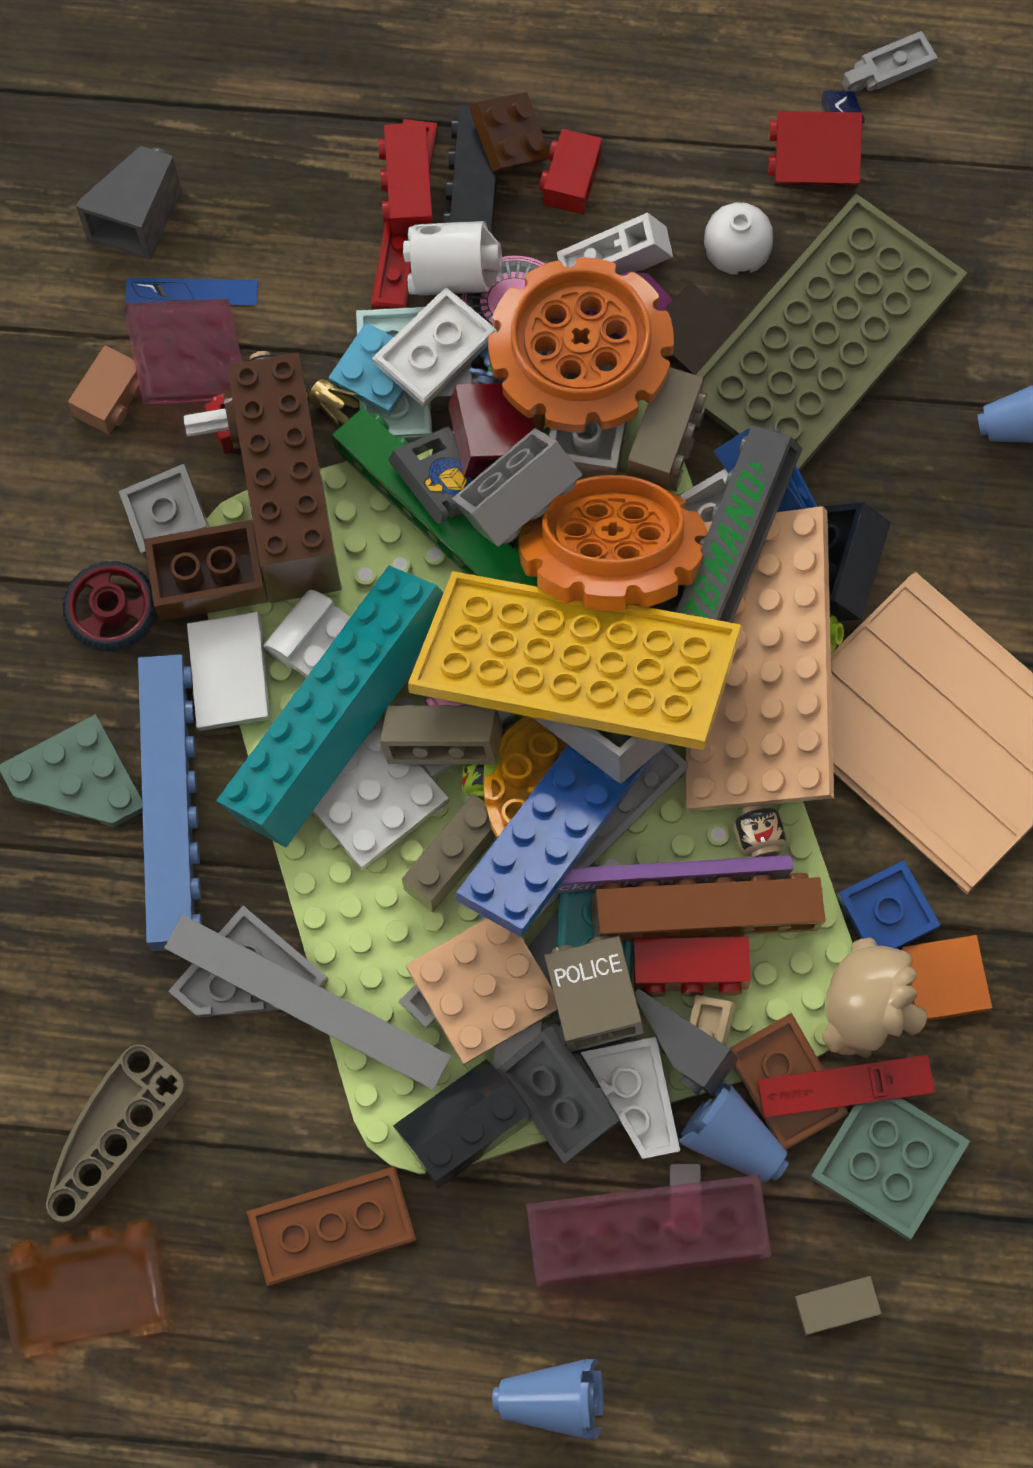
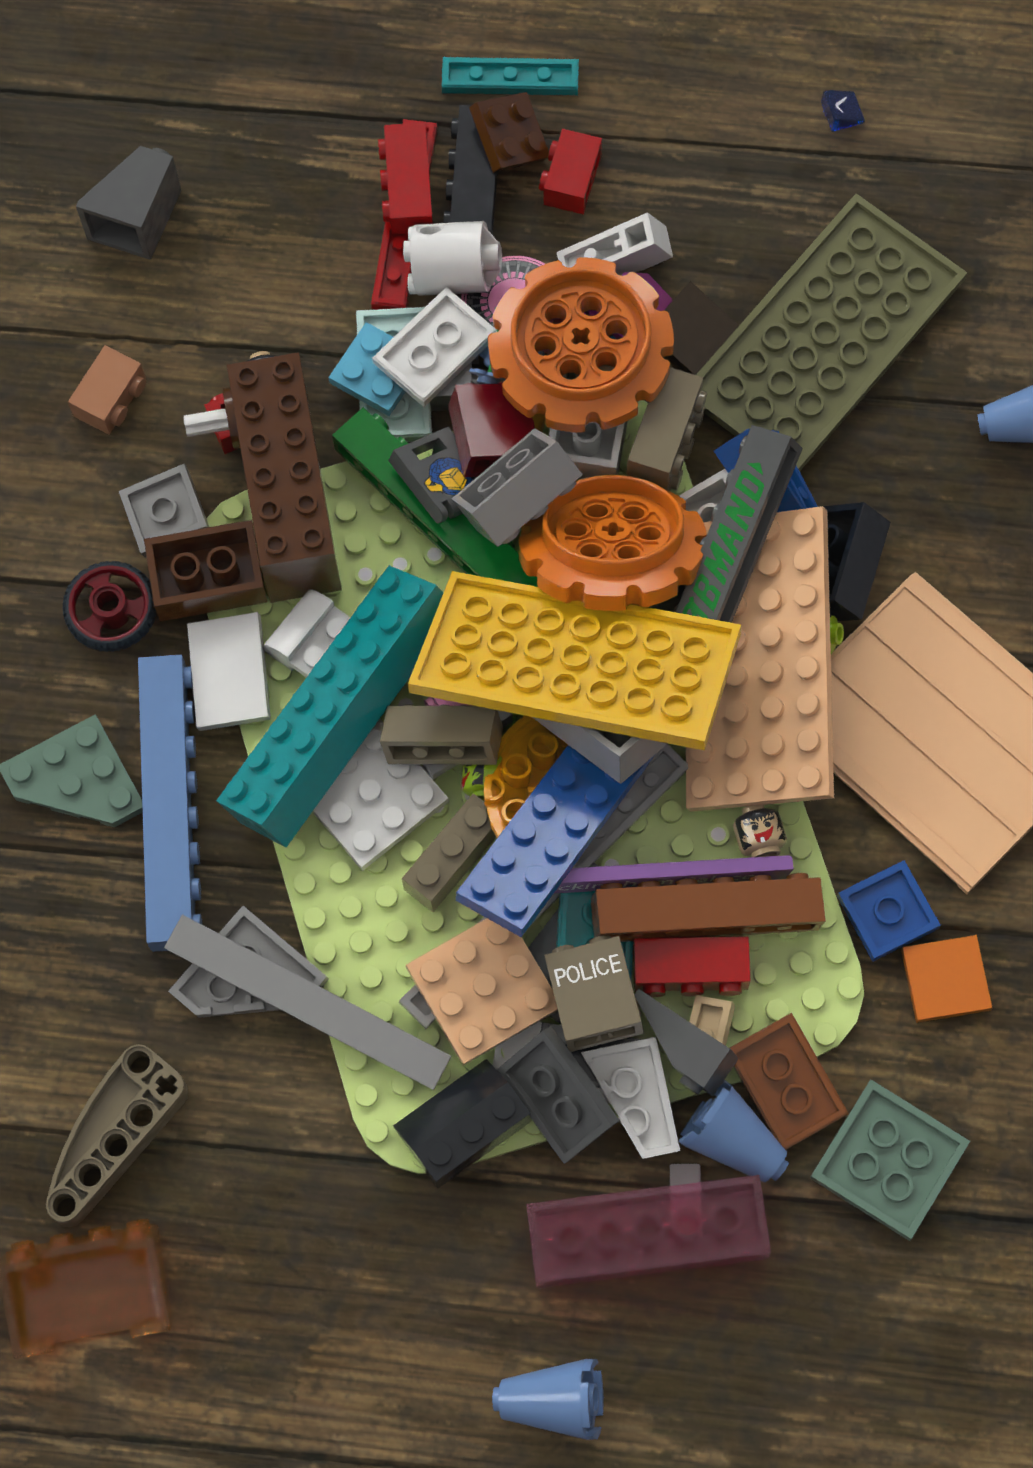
(168, 289): blue sticker -> none
(182, 348): clear pink plate -> none
(331, 399): pearl gold piece -> none
(331, 1226): dark orange tile -> none
(510, 76): none -> teal tile
(738, 238): white cylinder -> none
(816, 148): red brick -> none
(837, 1305): dark tan tile -> none
(846, 1086): red piece -> none
(871, 999): tan piece -> none
(891, 63): light grey hinge -> none

